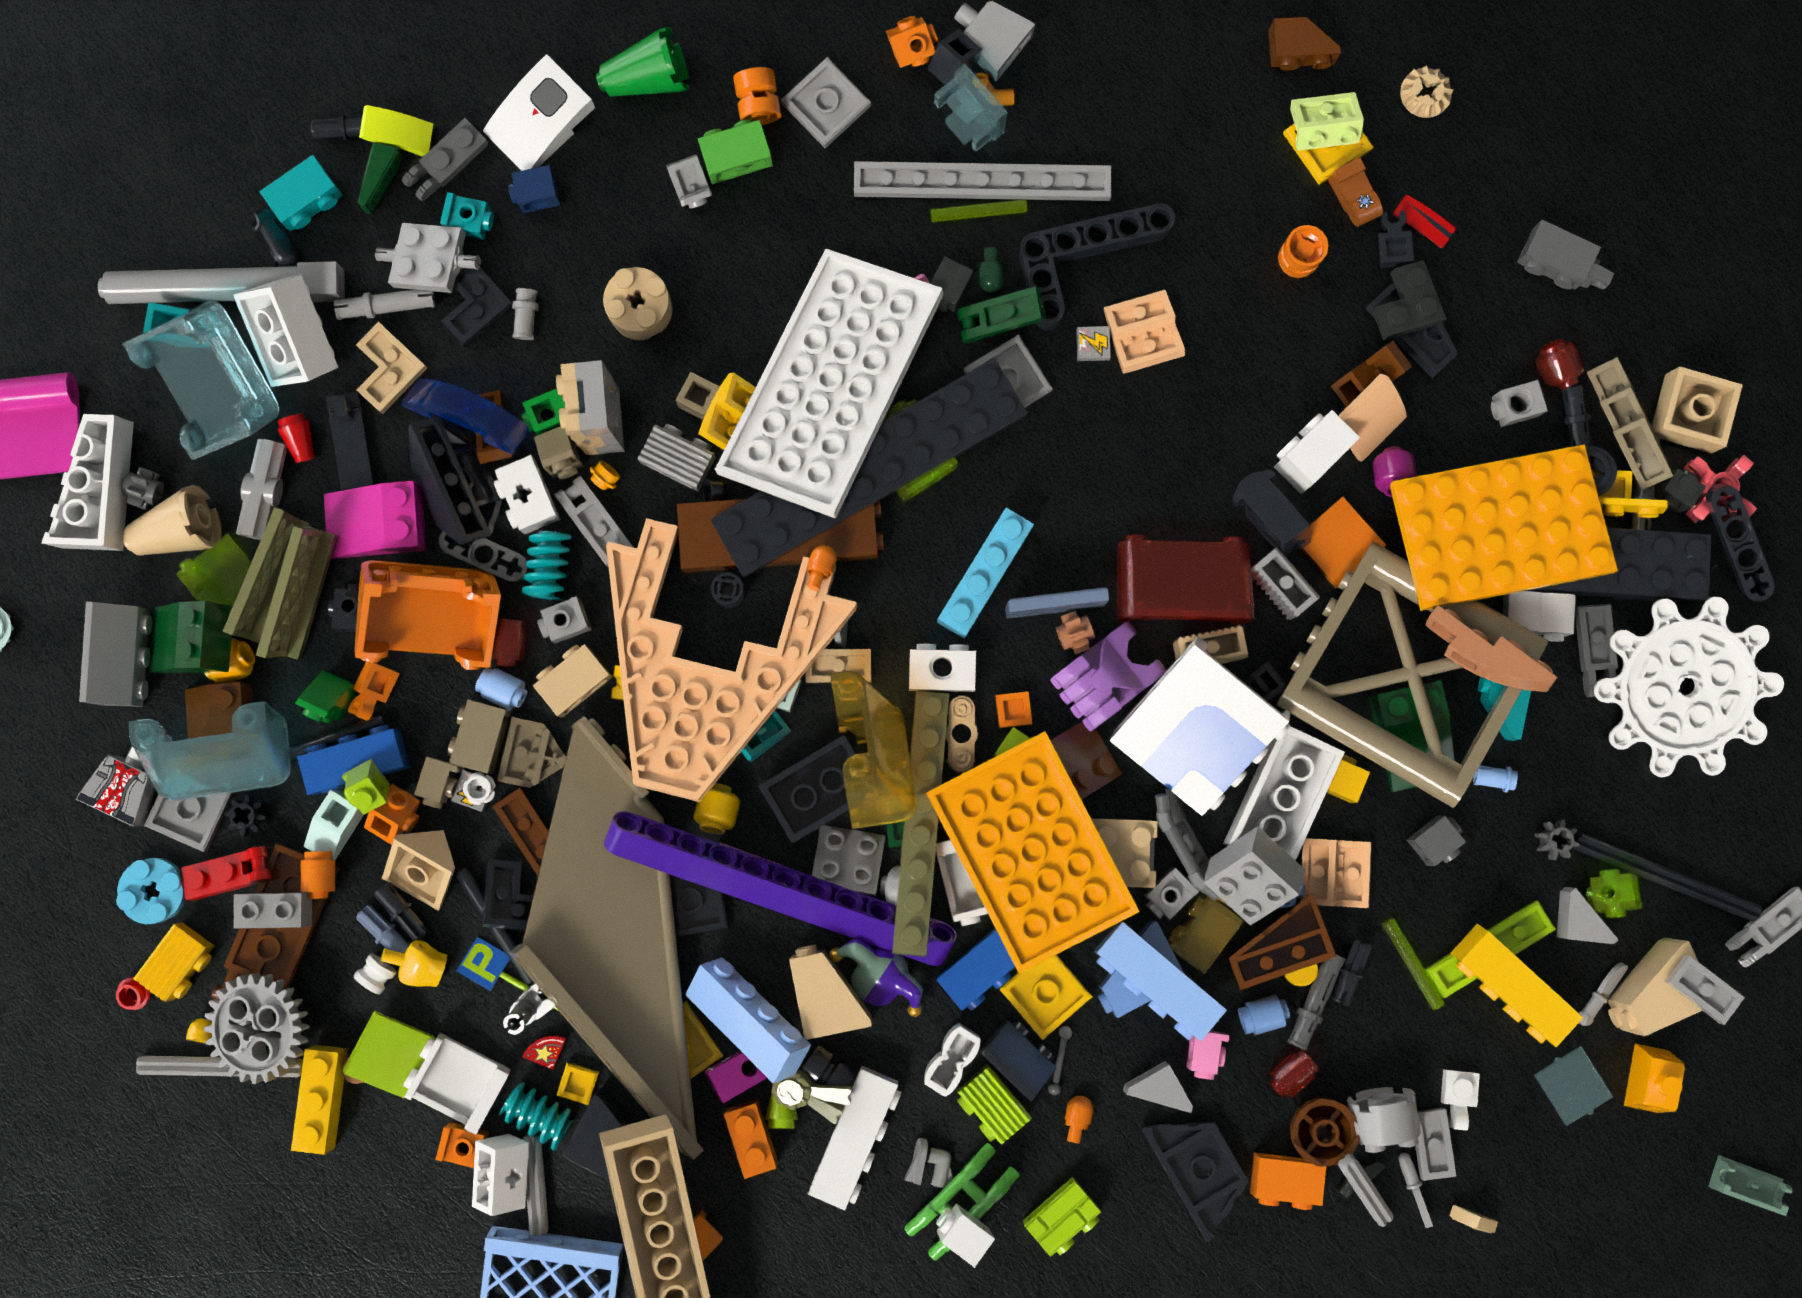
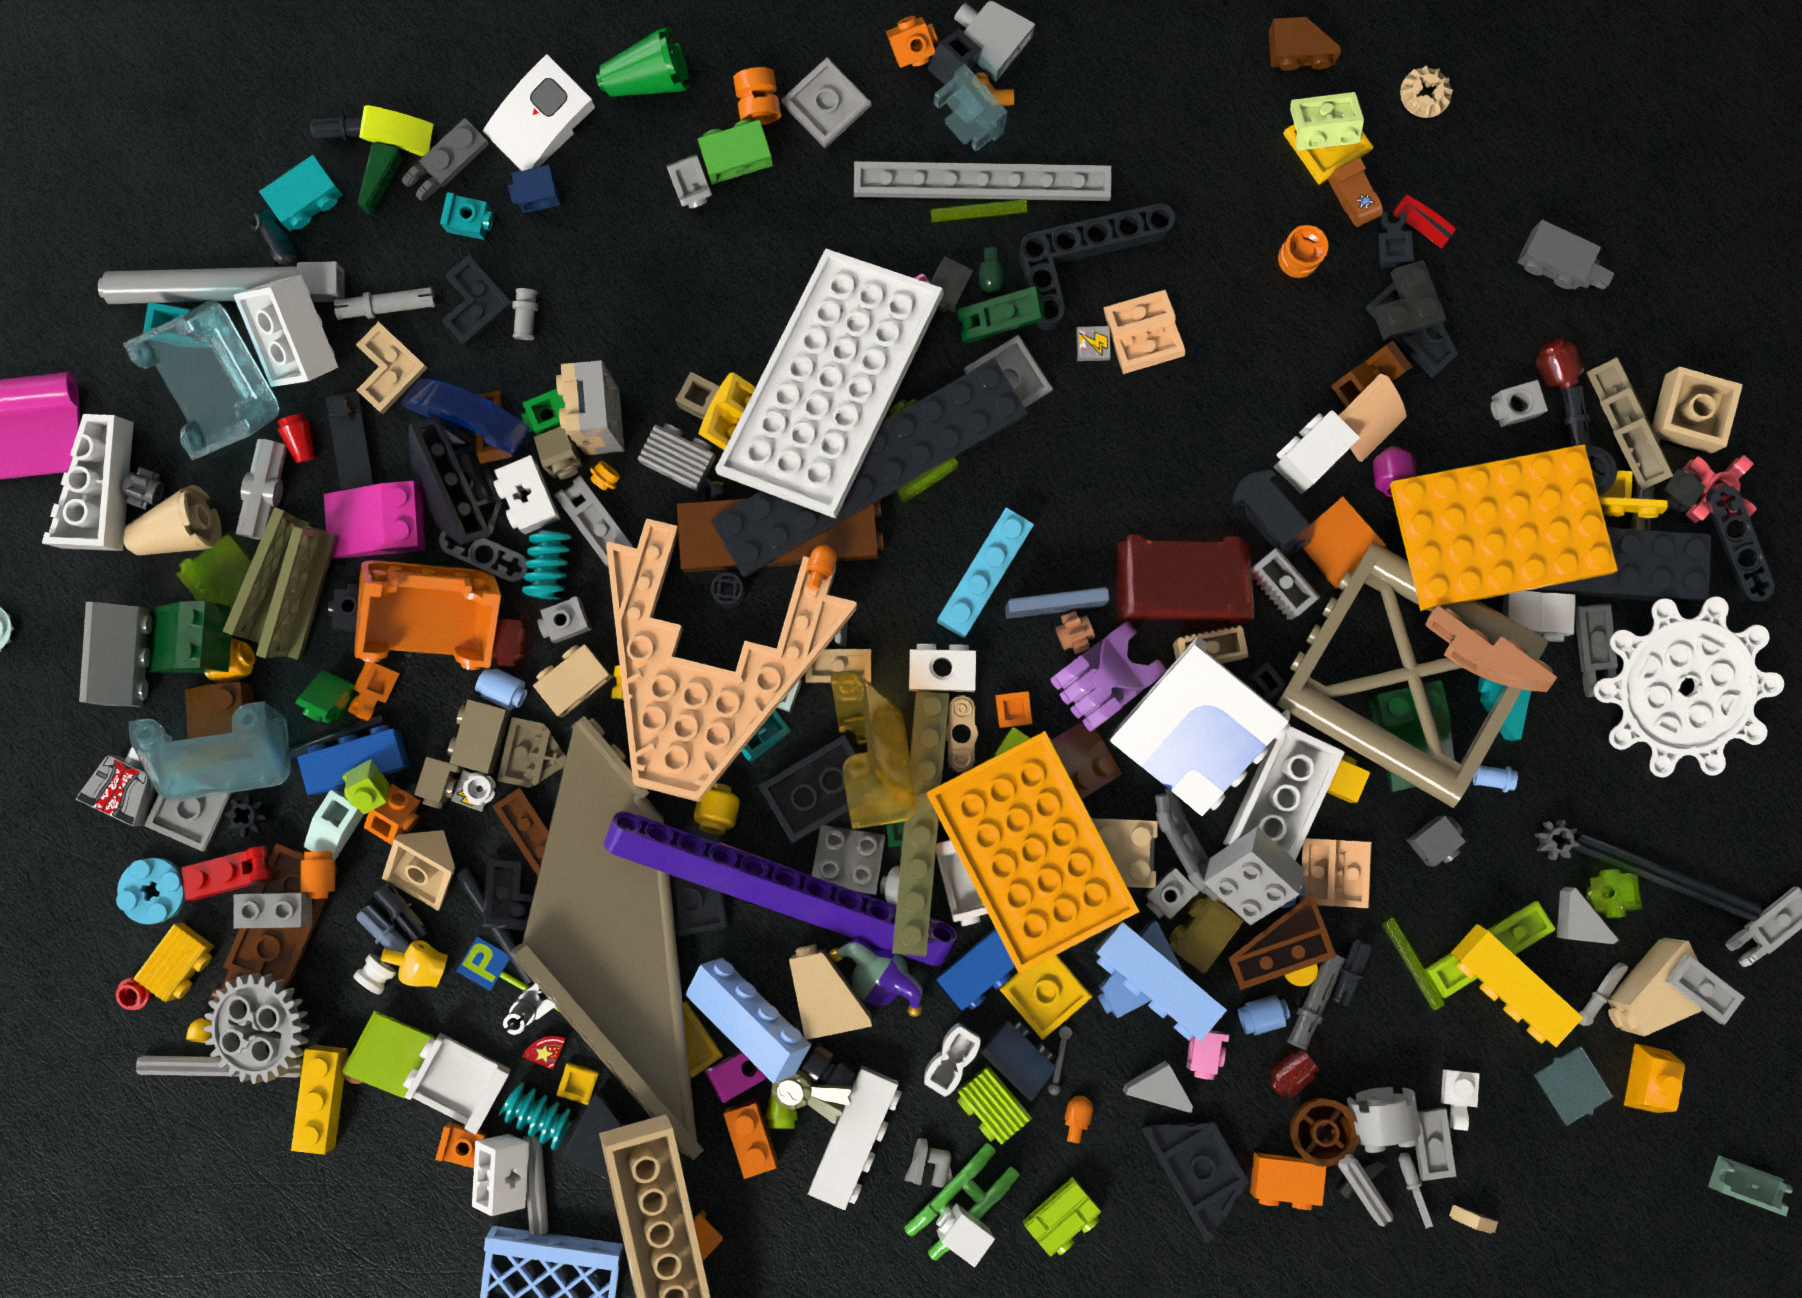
(427, 257): light grey plate -> none
(627, 288): tan brick -> none

